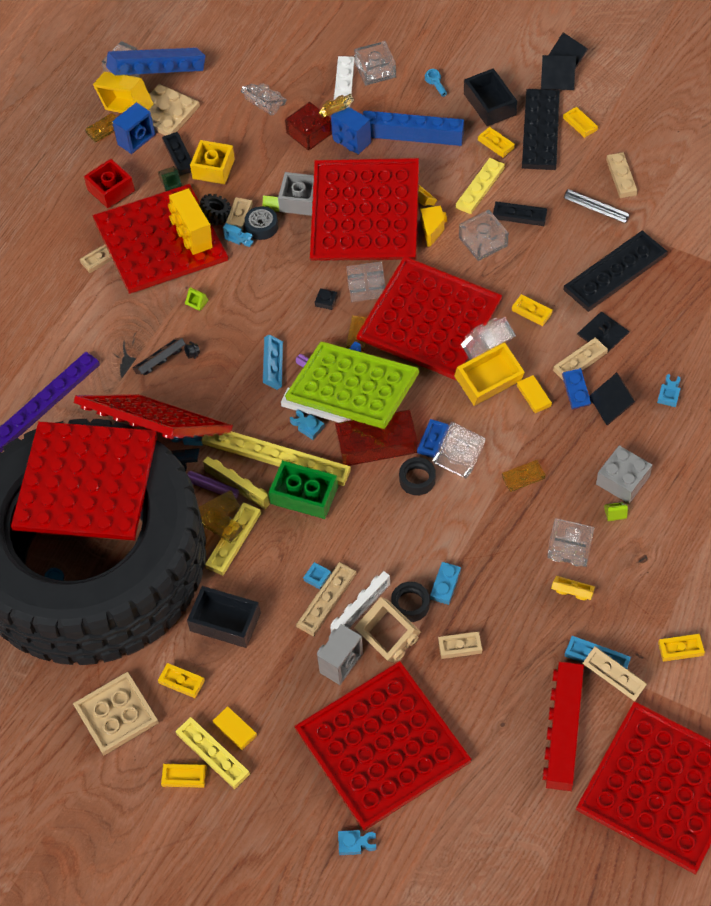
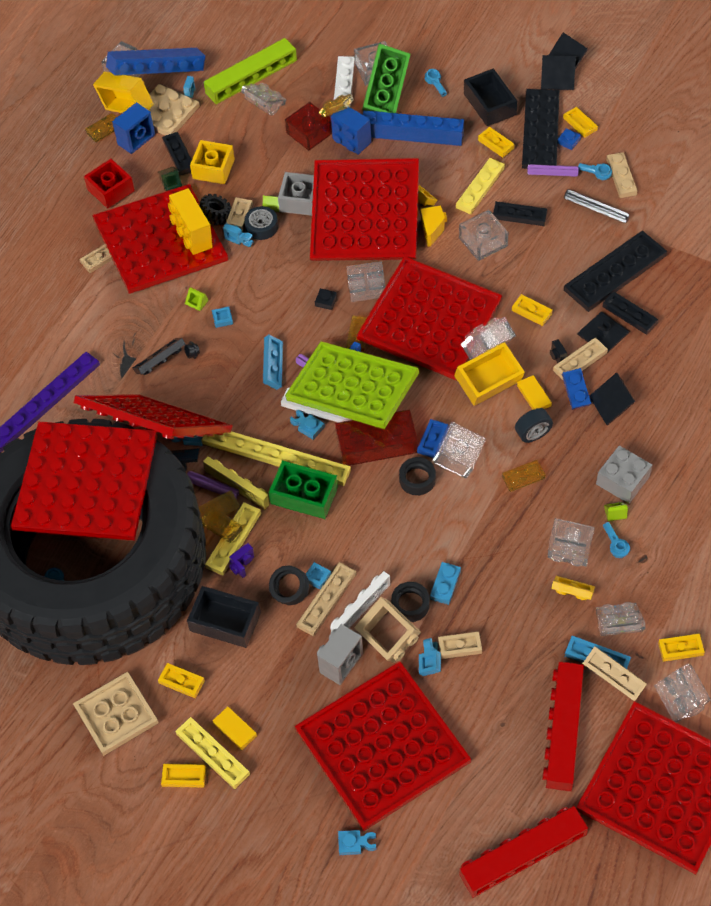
(189, 86): none -> dark azure tile
(222, 317): none -> dark azure tile
(241, 557): none -> dark purple bracket
(250, 70): none -> lime brick
(275, 581): none -> black tyre
(386, 80): none -> bright green brick
(431, 658): none -> dark azure plate
(523, 851): none -> red brick
(533, 425): none -> black wheel
(552, 170): none -> medium lavender axle
(558, 351): none -> black plate
(569, 139): none -> blue plate
(601, 171): none -> dark azure plate
(618, 547): none -> dark azure plate
(619, 618): none -> clear plate
(630, 313): none -> black plate
(669, 392): dark azure plate -> none
(682, 693): none -> clear plate

